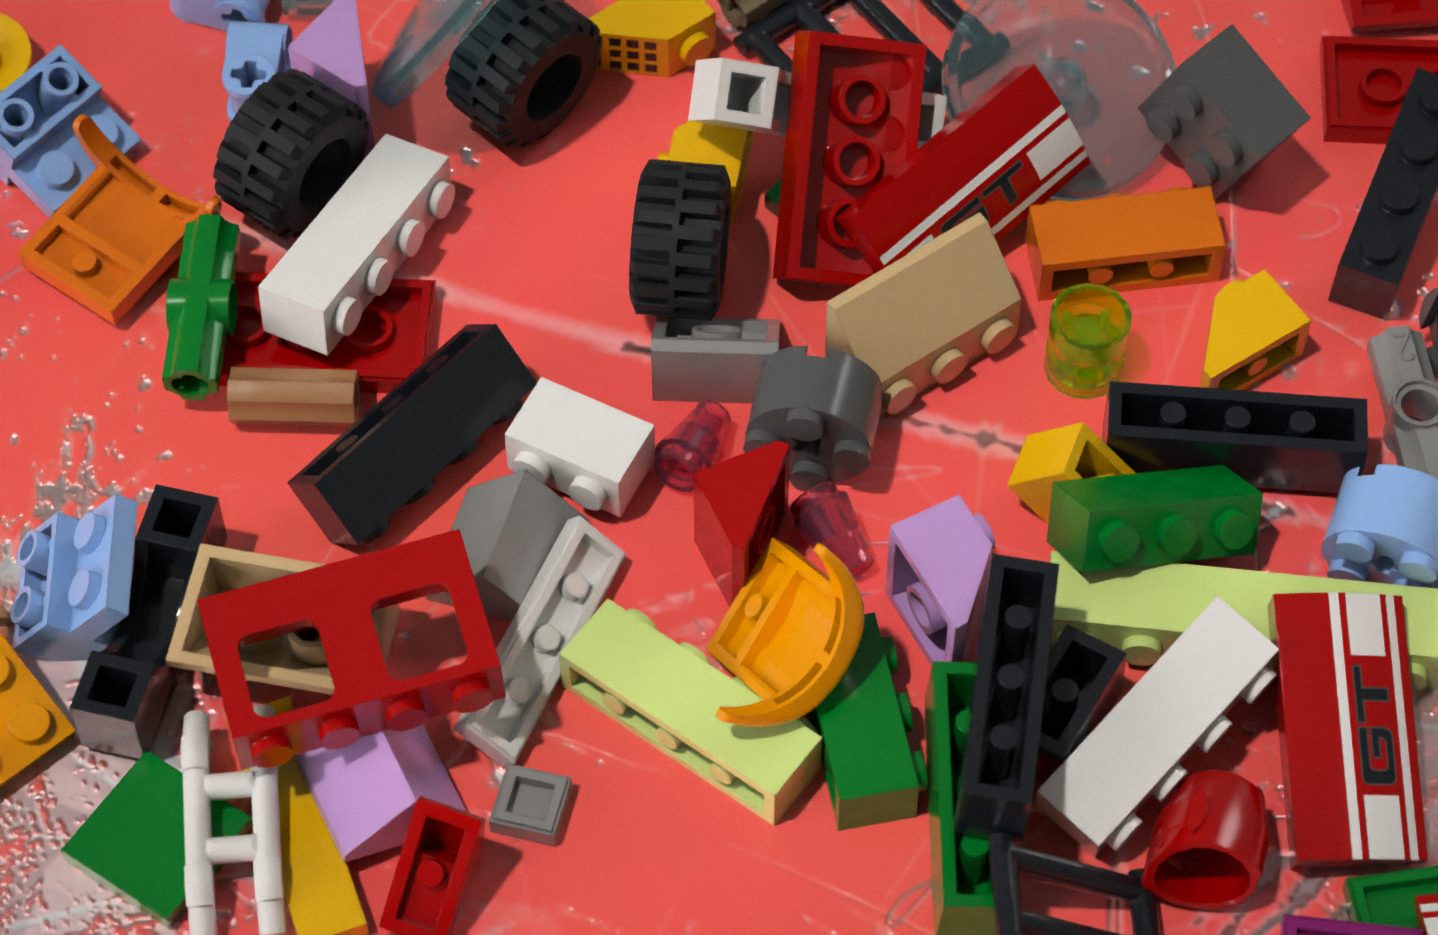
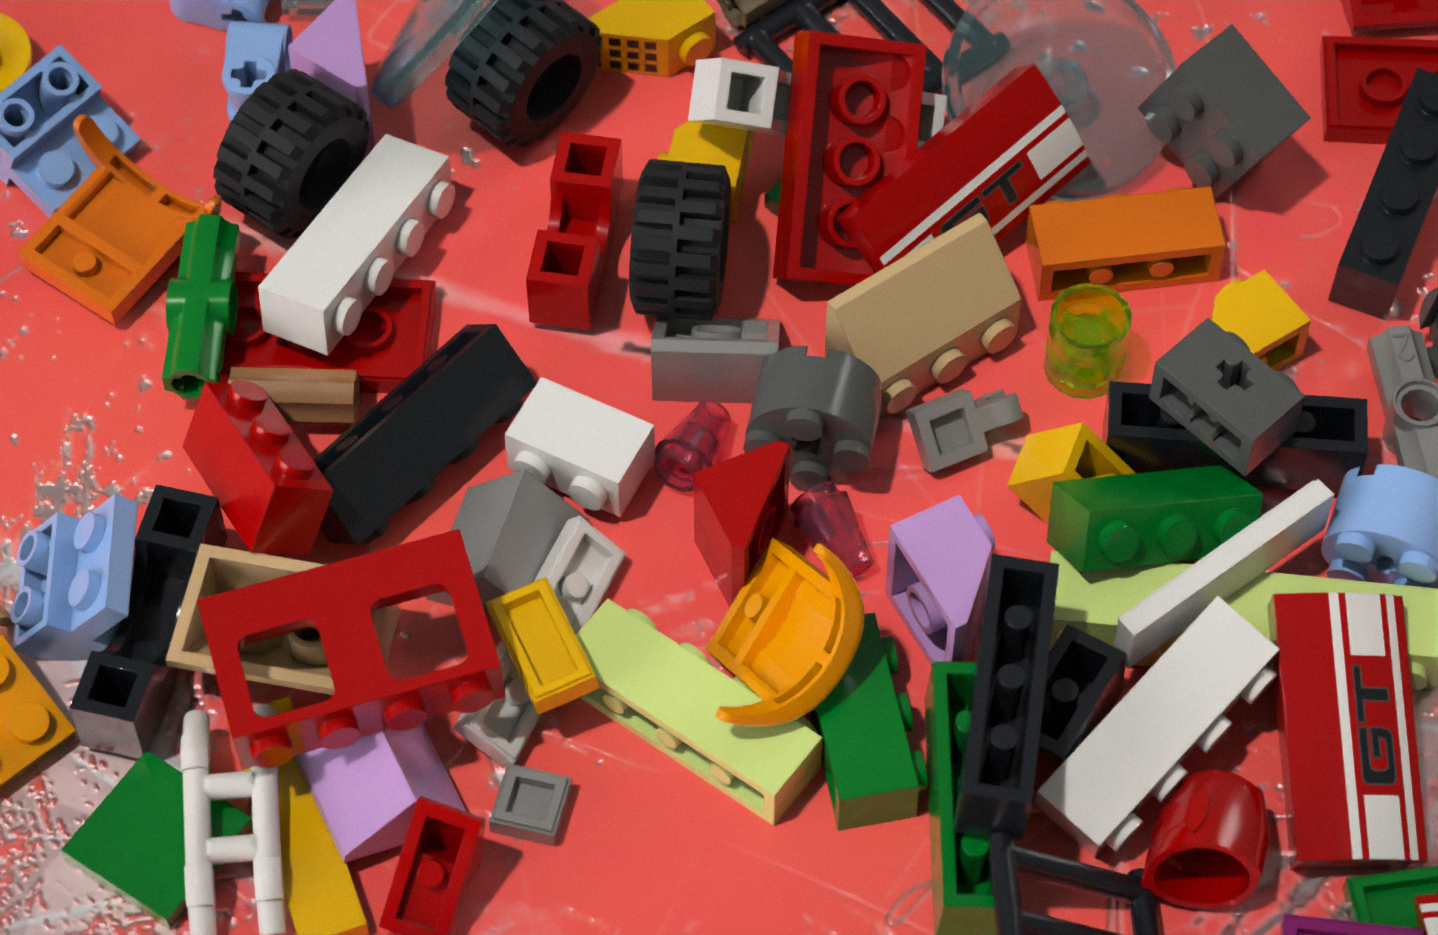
(257, 469): none -> red brick
(542, 645): none -> yellow tile
(574, 248): none -> red arch
(955, 424): none -> light grey plate
(1223, 571): none -> white tile
(1227, 396): none -> dark grey brick

